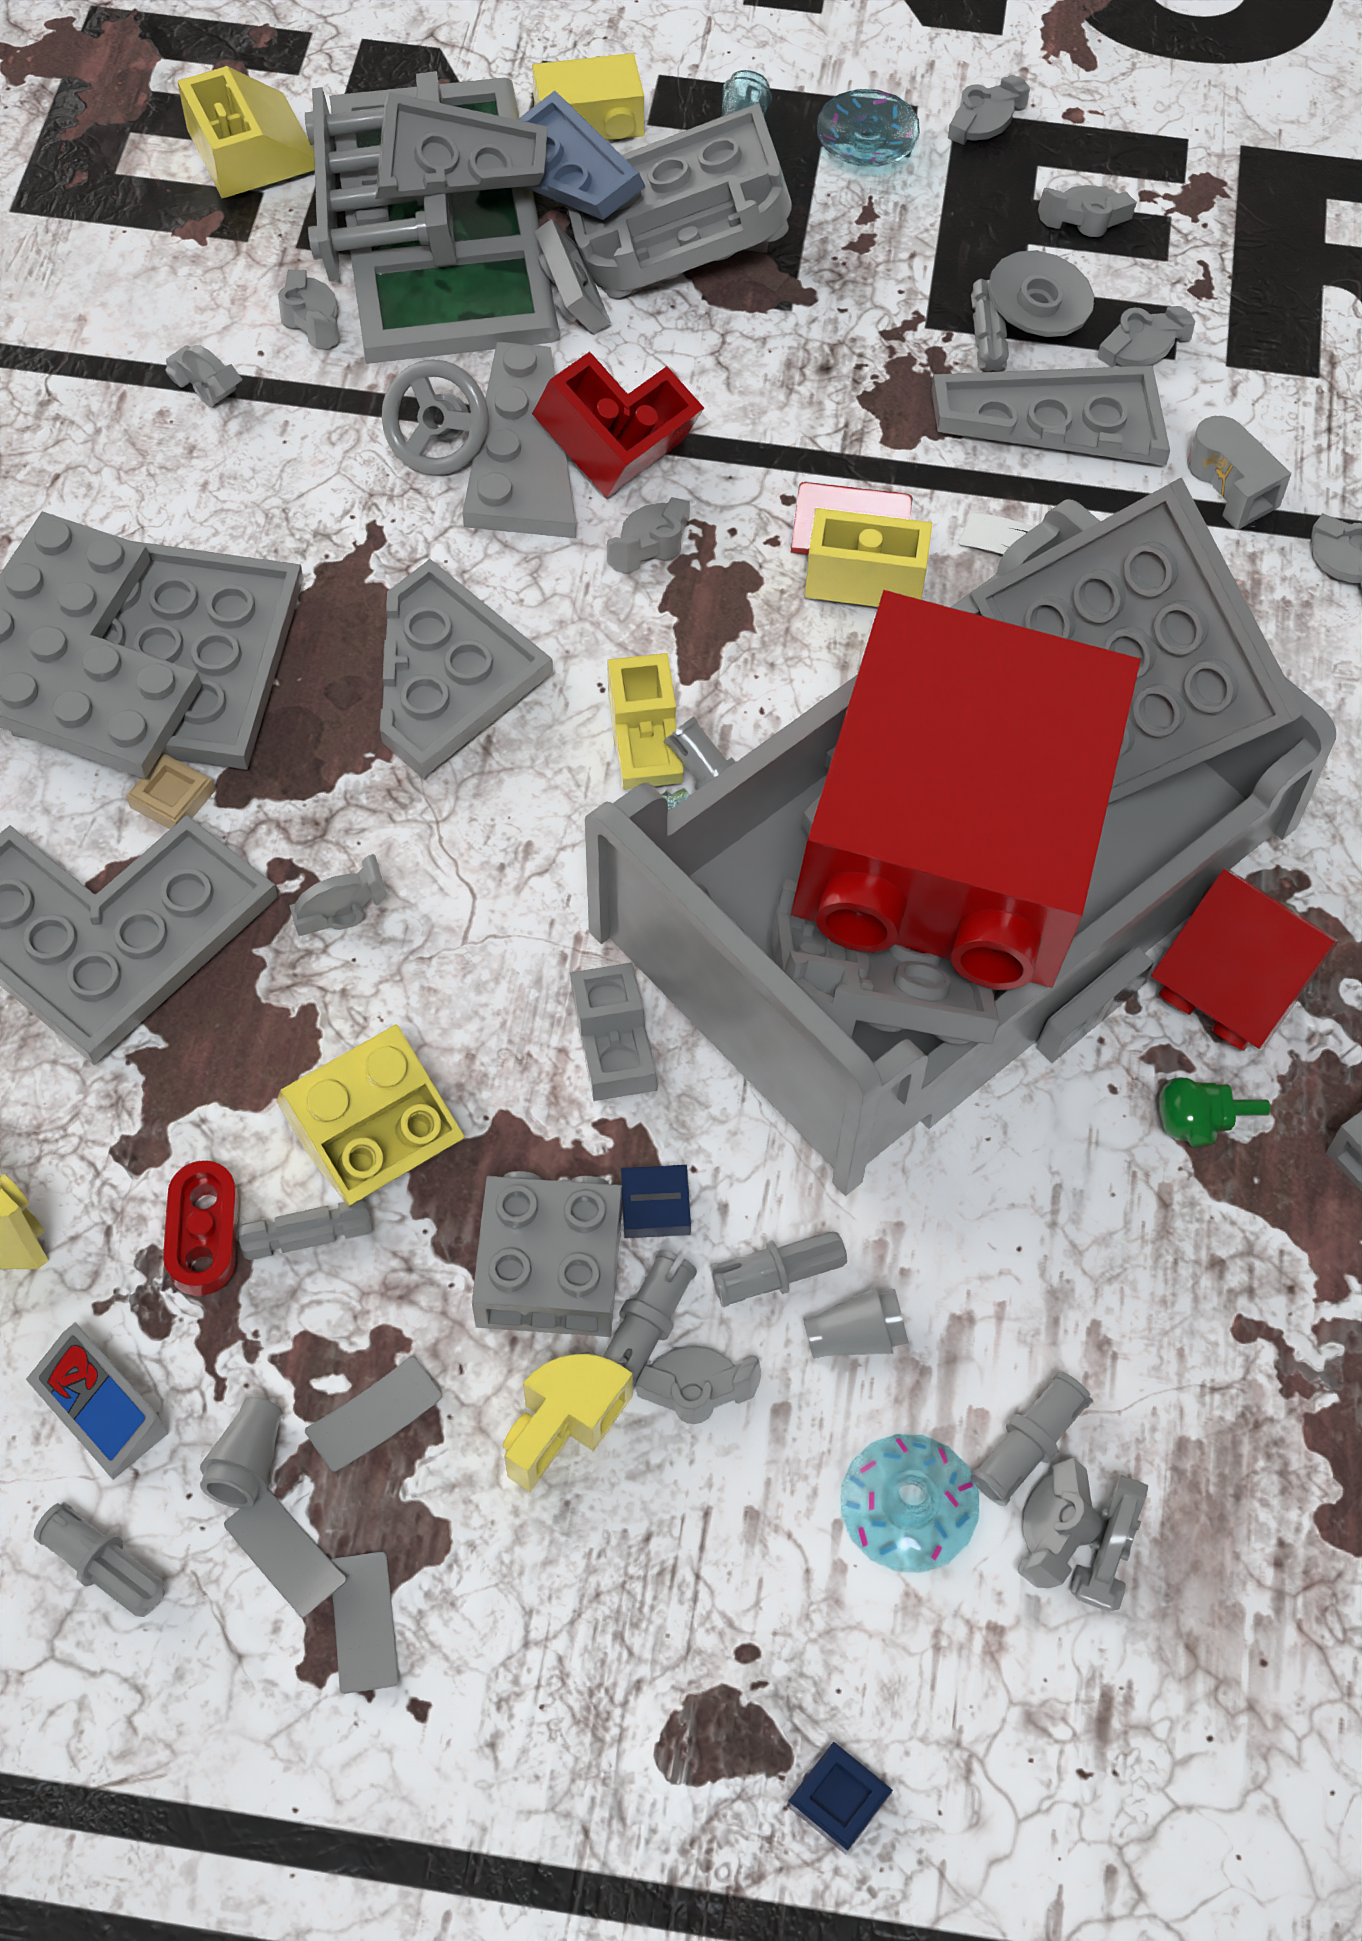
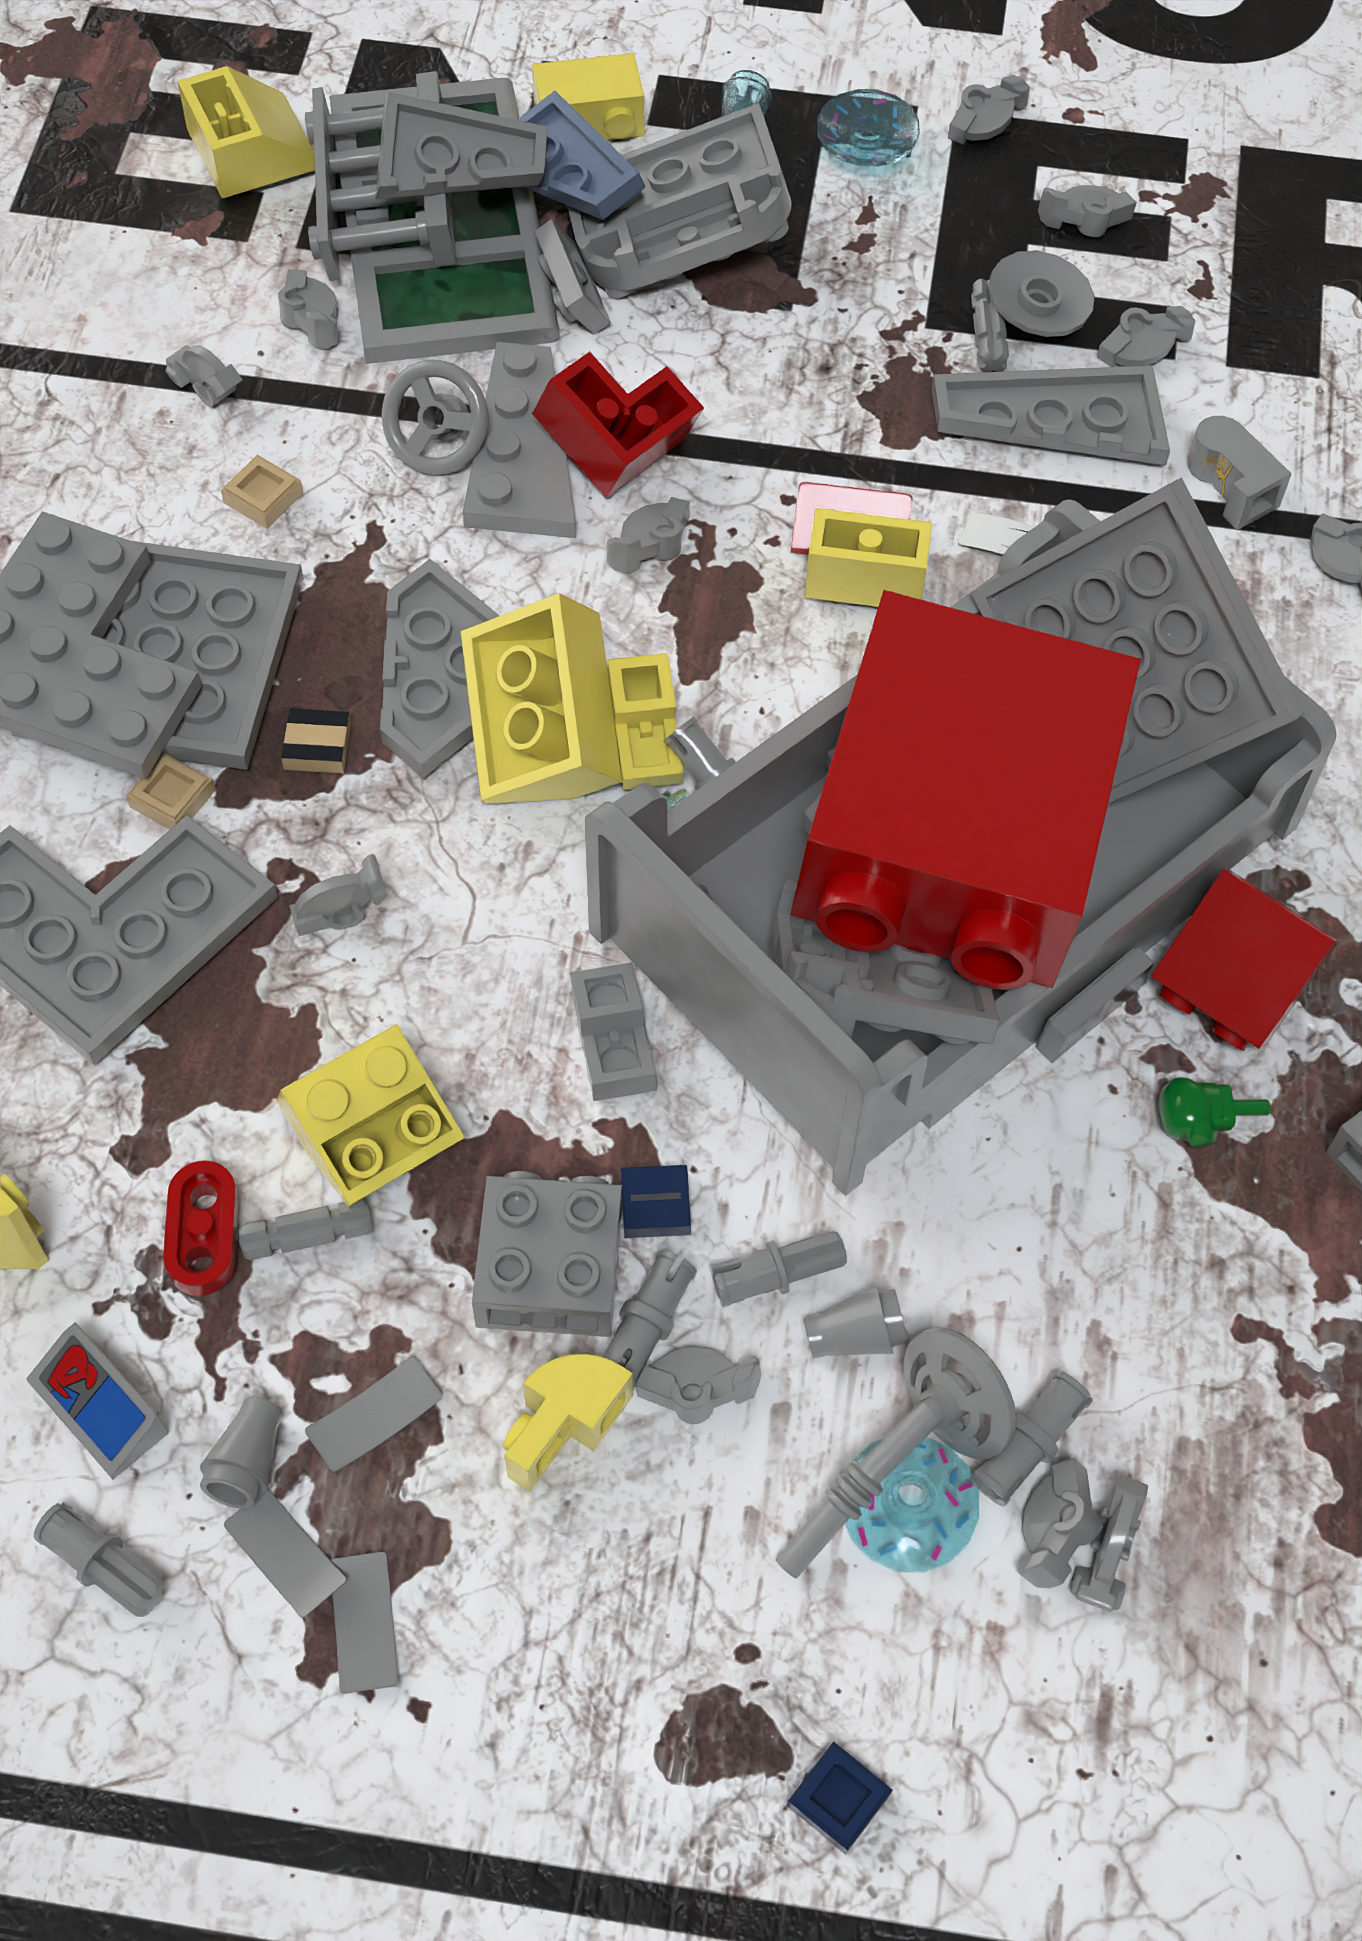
(262, 491): none -> tan tile
(316, 740): none -> tile
(541, 703): none -> light yellow slope
(934, 1411): none -> light grey dish

